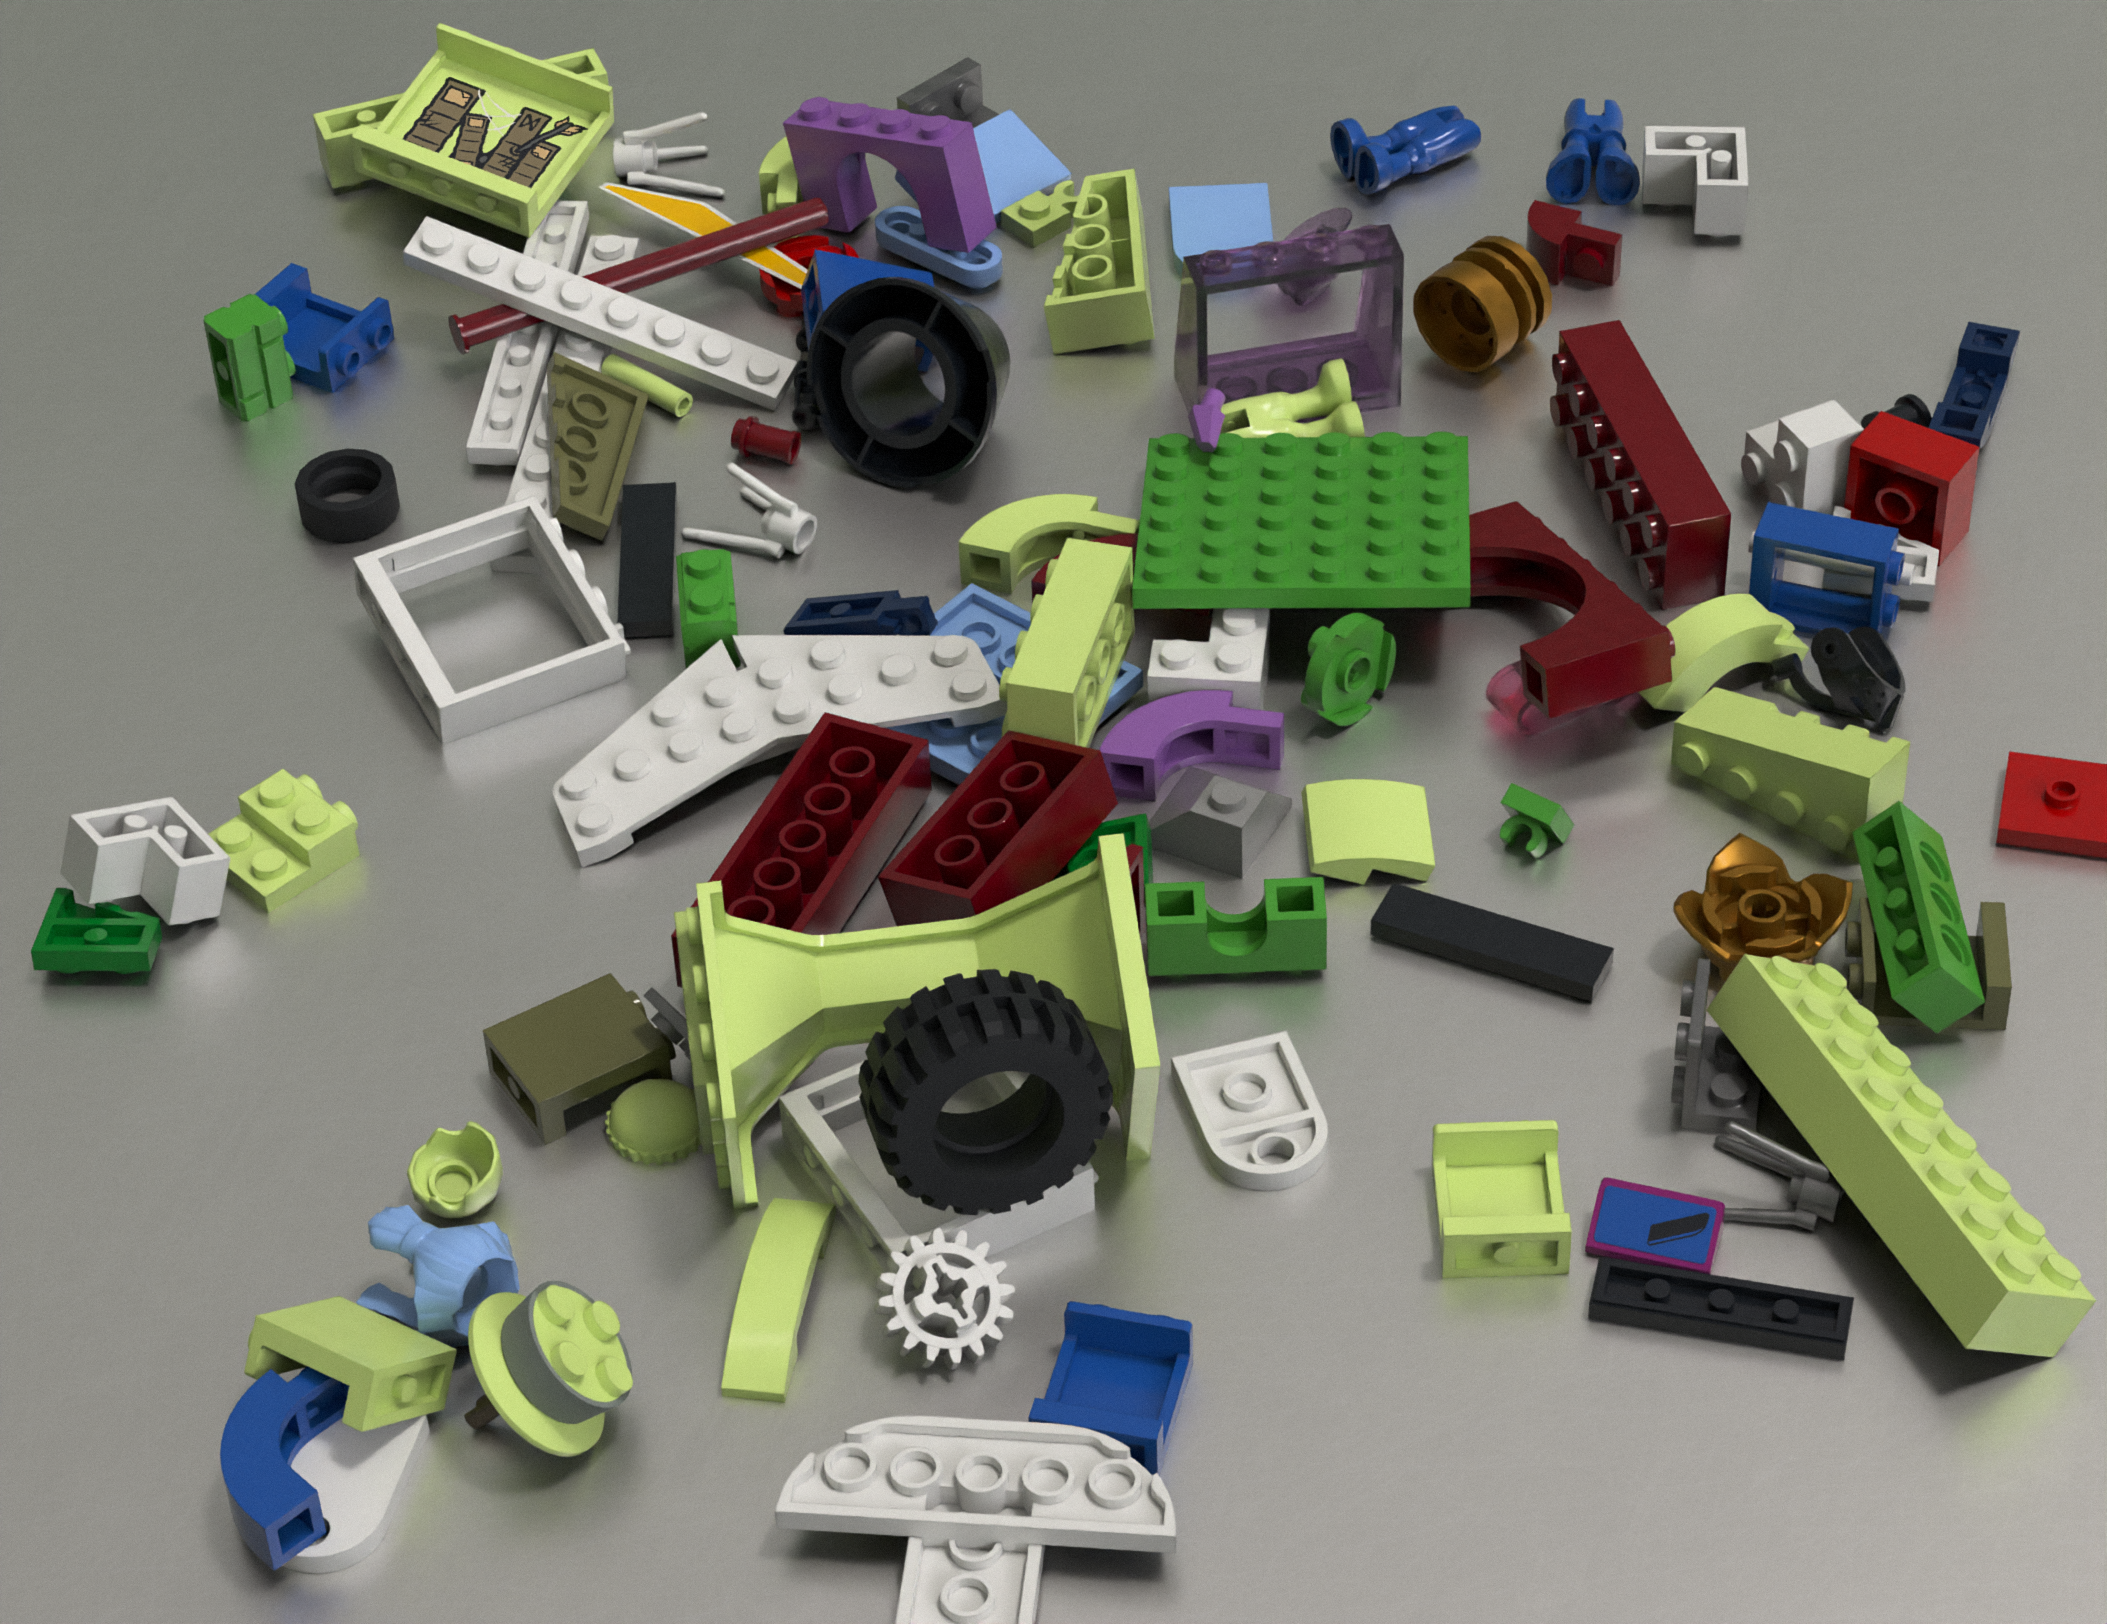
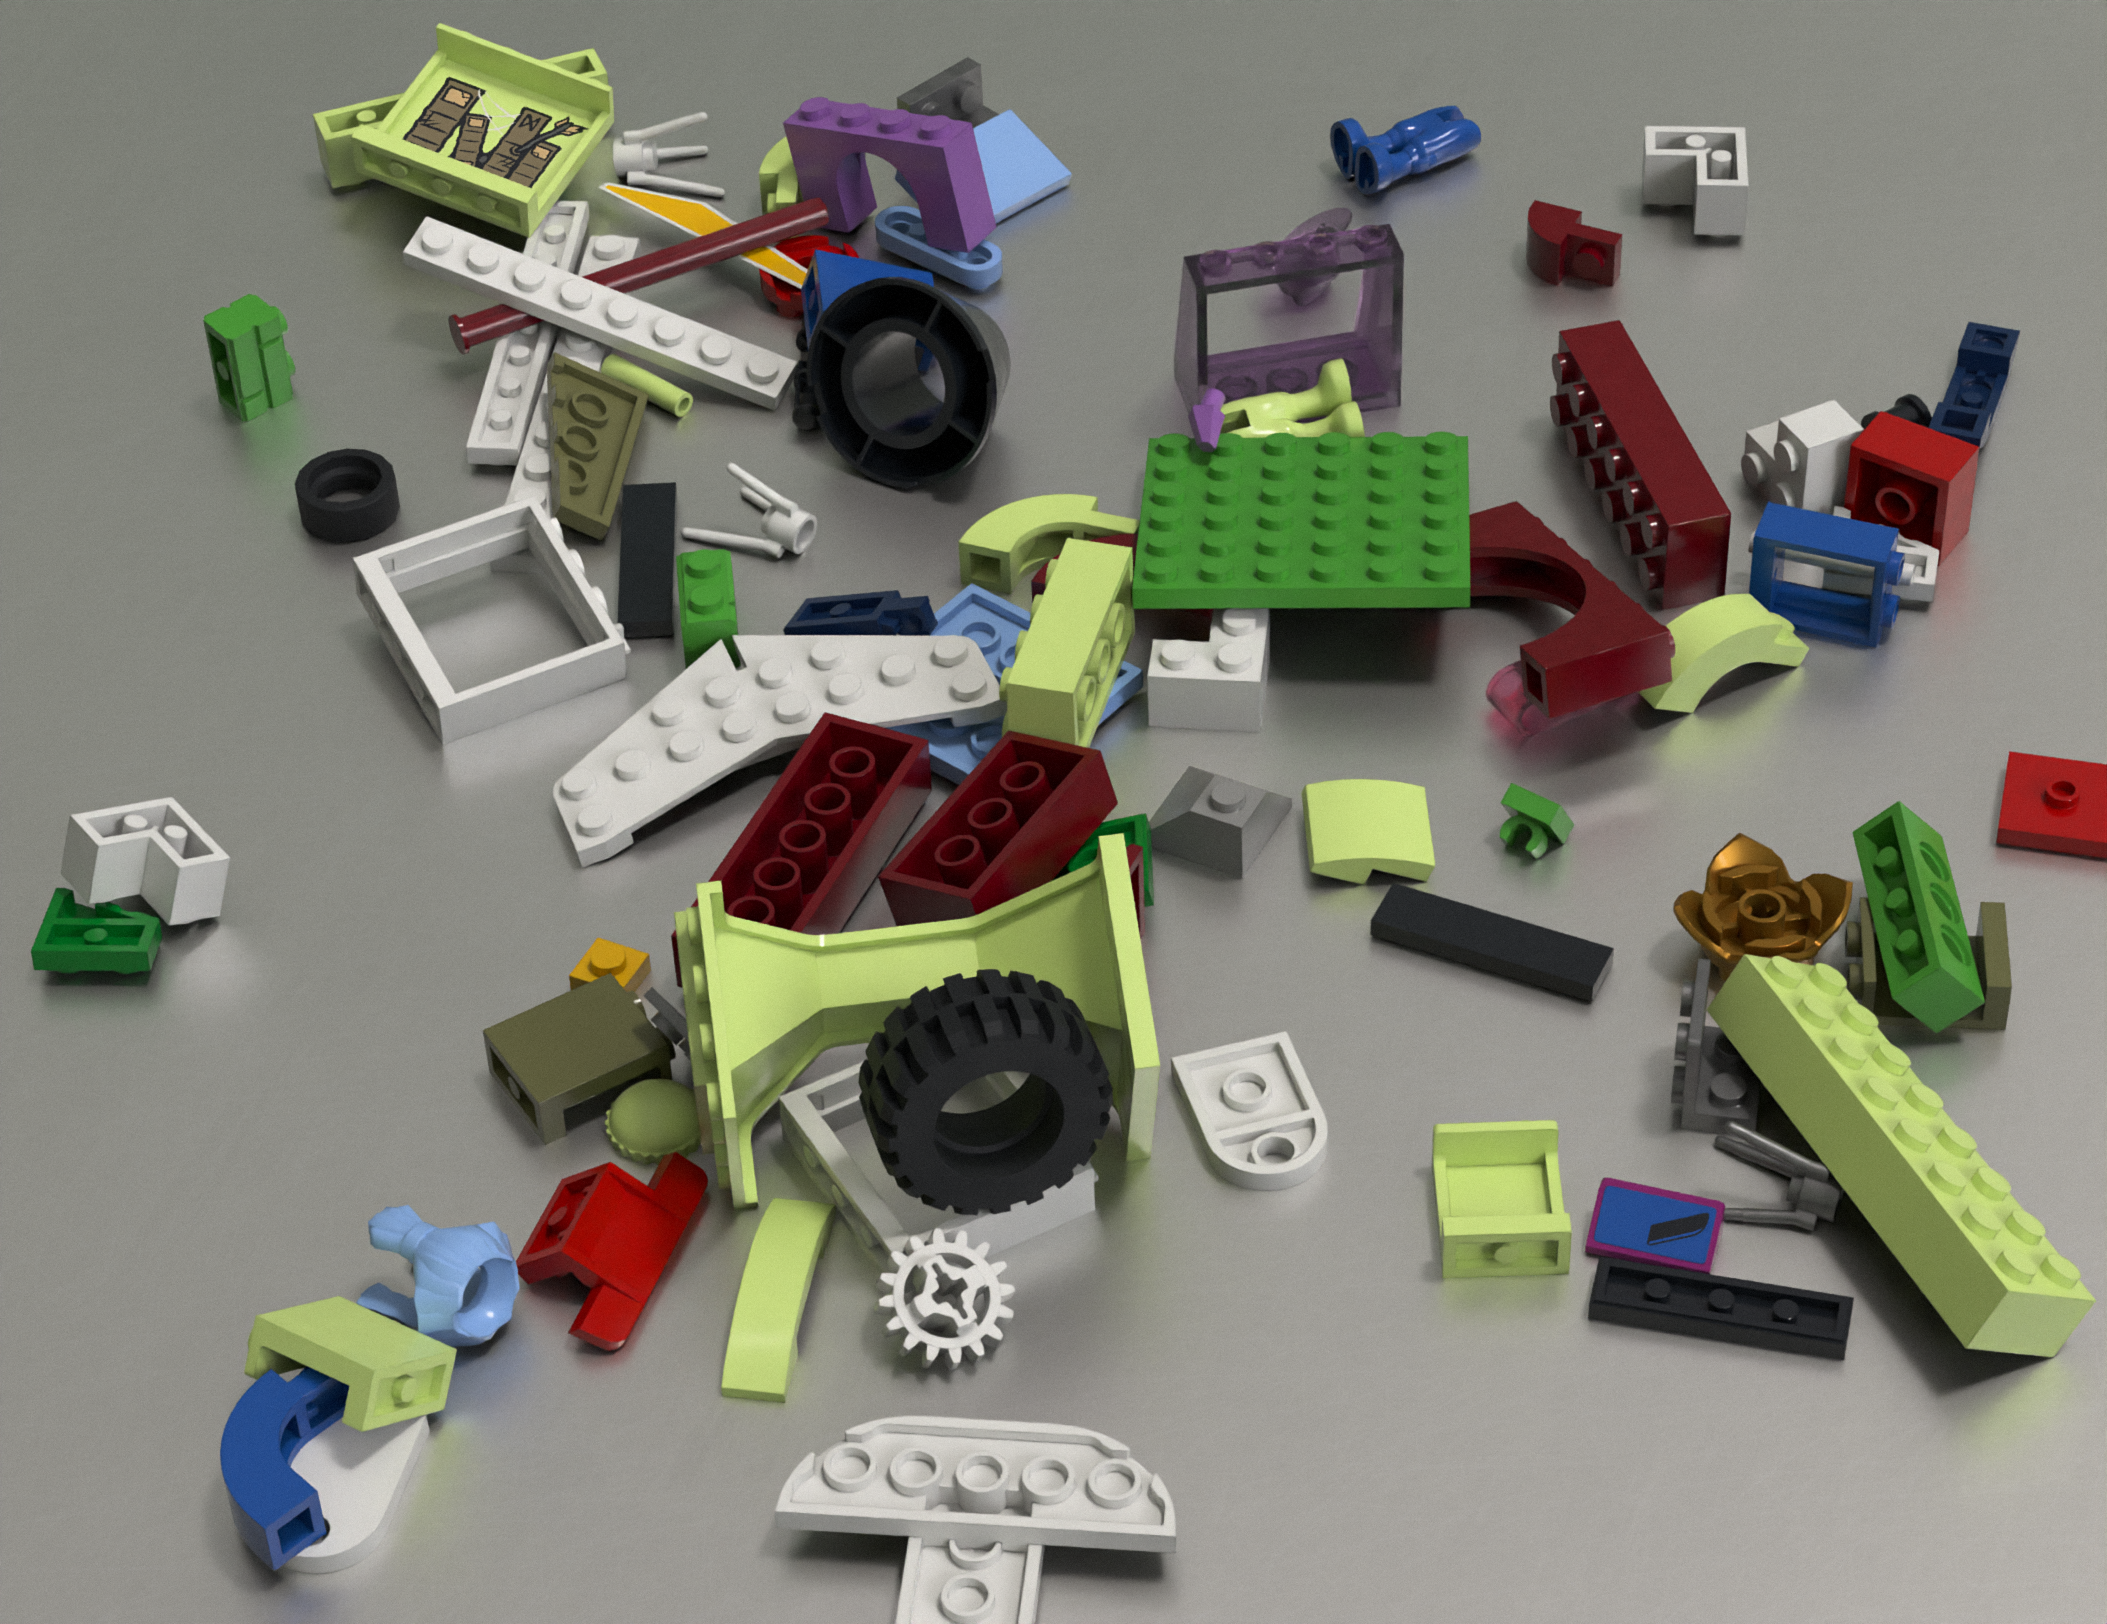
(285, 839): yellowish green plate -> none
(323, 336): blue panel -> none
(456, 1171): yellowish green hair -> none
(548, 1365): yellowish green piece -> none
(605, 957): none -> yellow plate
(613, 1239): none -> red plate
(765, 440): dark red pin -> none
(1041, 216): yellowish green plate -> none
(1104, 276): yellowish green wedge -> none
(1120, 1378): blue panel -> none
(1187, 732): medium lavender arch -> none
(1218, 218): light blue tile -> none
(1277, 935): bright green arch -> none
(1347, 668): bright green plate -> none
(1482, 303): pearl gold wheel -> none
(1588, 143): blue piece -> none
(1791, 766): yellowish green wedge -> none
(1855, 670): black helmet -> none

